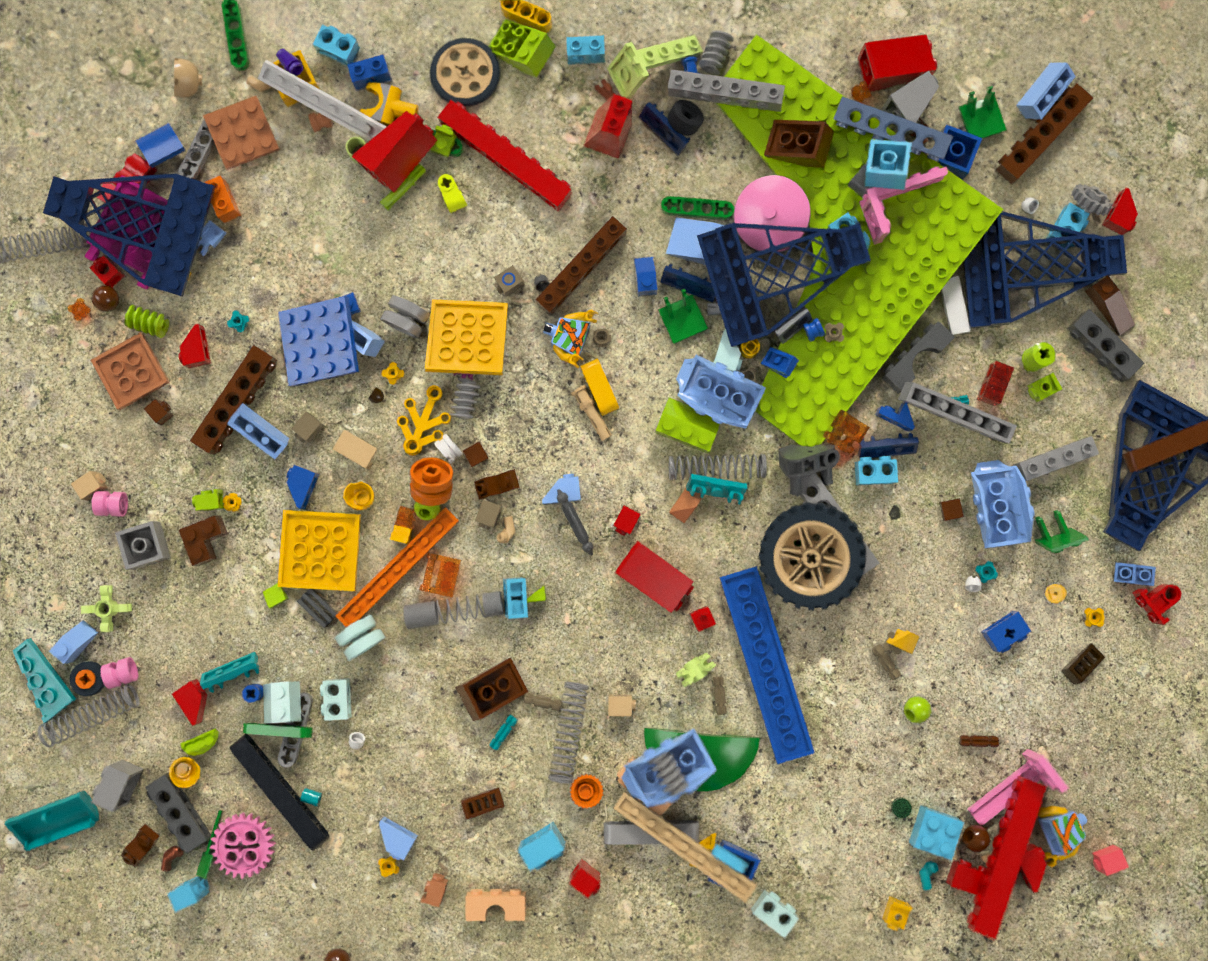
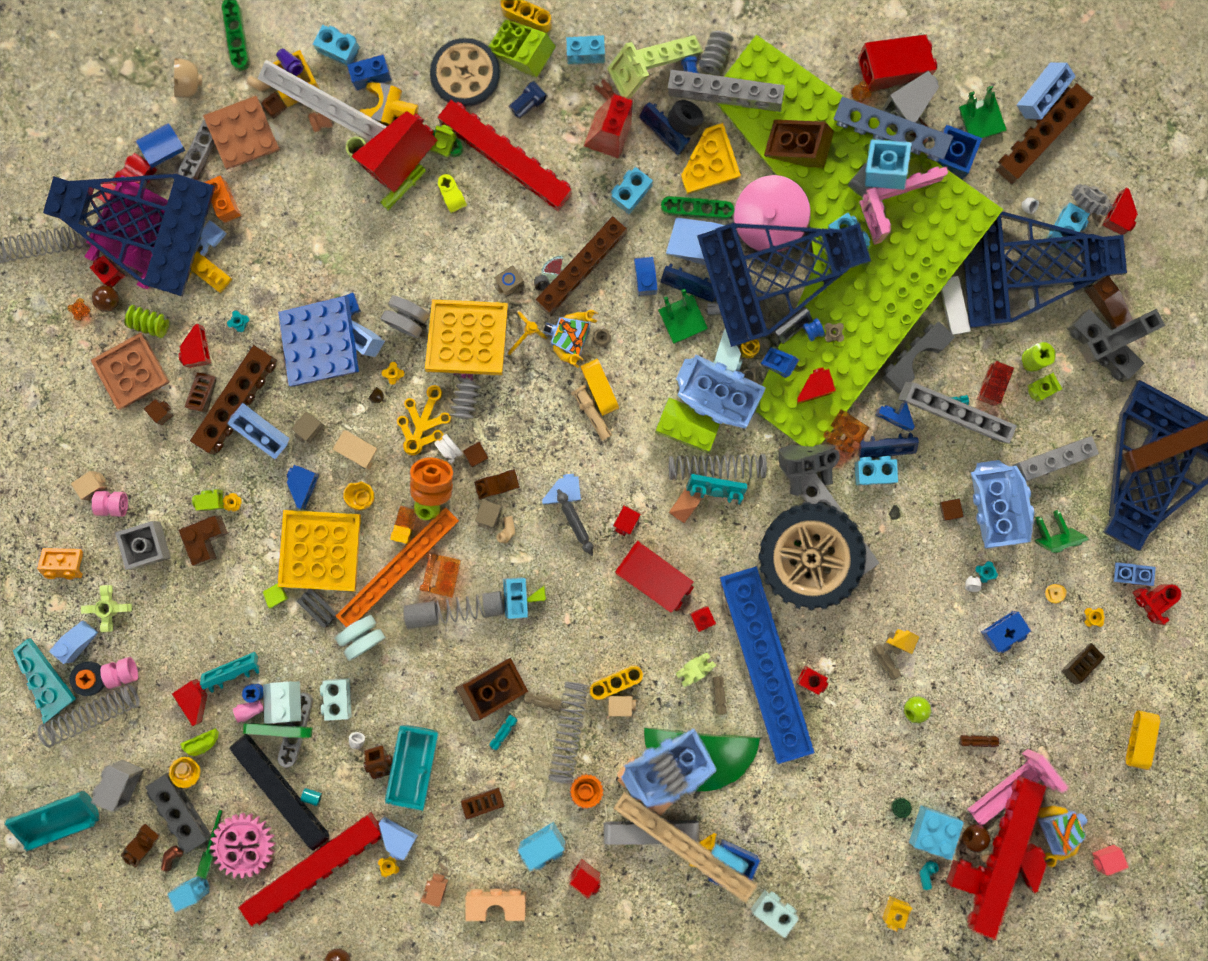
(60, 563): none -> light orange bracket
(203, 407): none -> reddish brown slope
(210, 273): none -> yellow plate
(246, 711): none -> bright pink cone
(274, 105): none -> reddish brown tile
(310, 869): none -> red brick
(377, 762): none -> reddish brown brick
(411, 767): none -> teal container
(530, 329): none -> yellow plant
(532, 97): none -> dark blue piece
(553, 265): none -> clear light blue tile
(605, 682): none -> yellow beam
(635, 192): none -> medium azure brick
(710, 161): none -> yellow plate
(806, 674): none -> red brick
(817, 386): none -> red slope
(1121, 336): none -> dark grey arch
(1142, 740): none -> yellow beam

